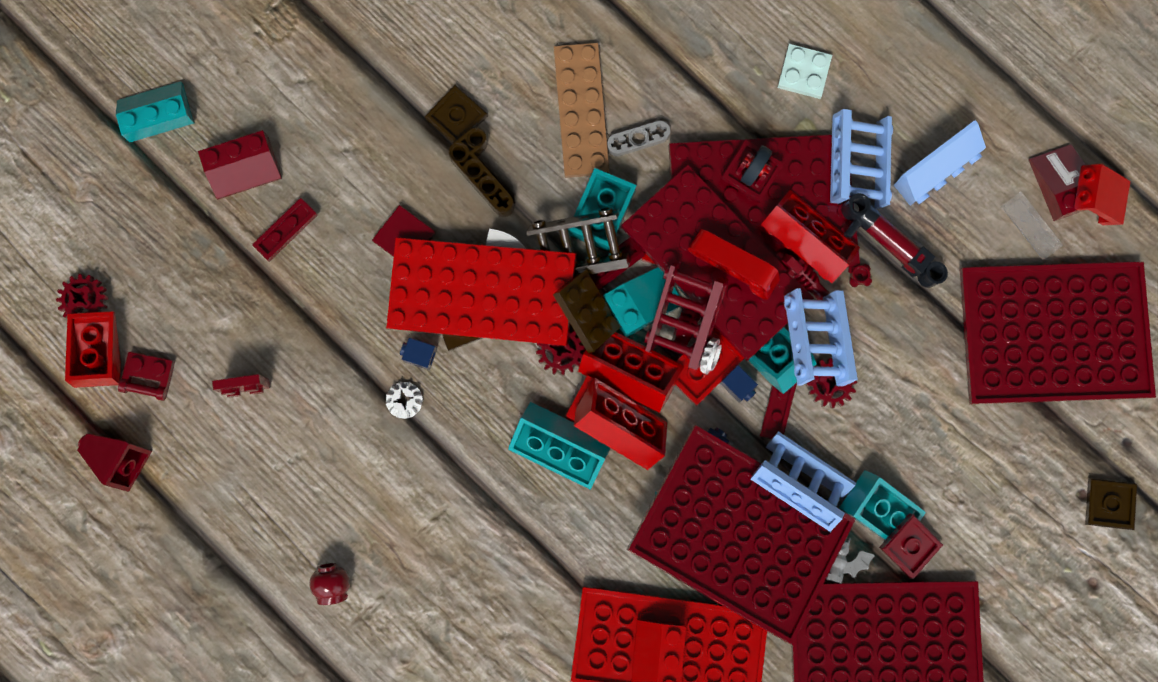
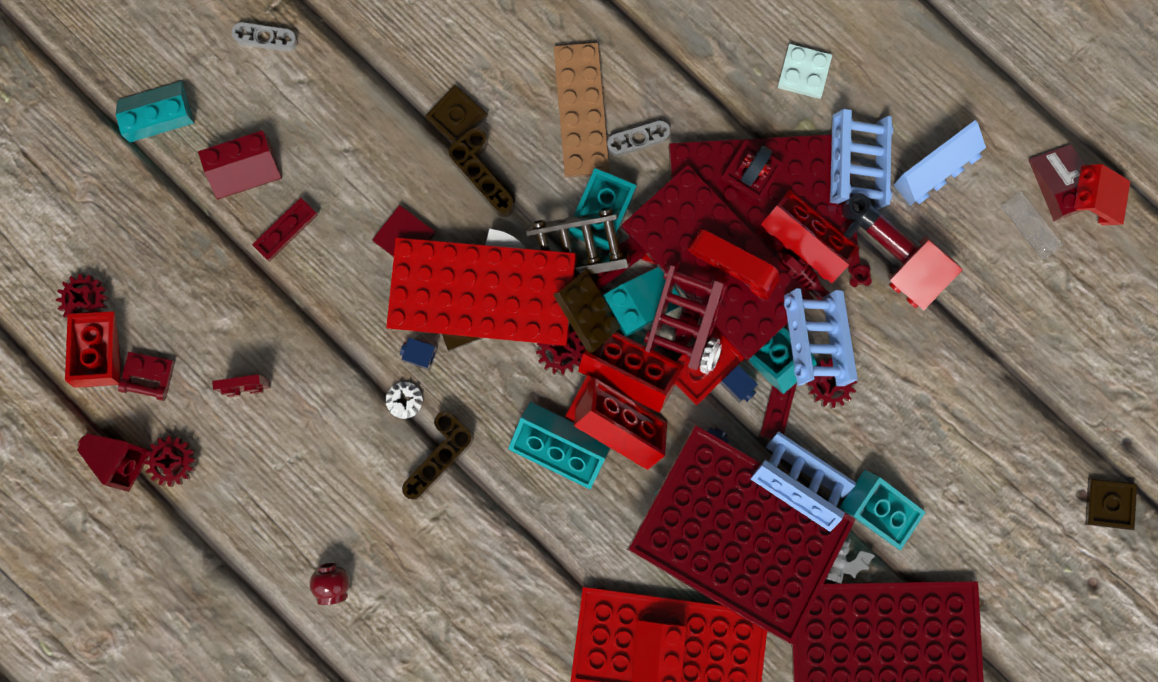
(170, 471): none -> dark red gear
(247, 40): none -> light grey beam
(435, 460): none -> dark brown beam
(911, 546): dark red tile -> none
(924, 274): none -> panel
(1057, 333): dark red plate -> none

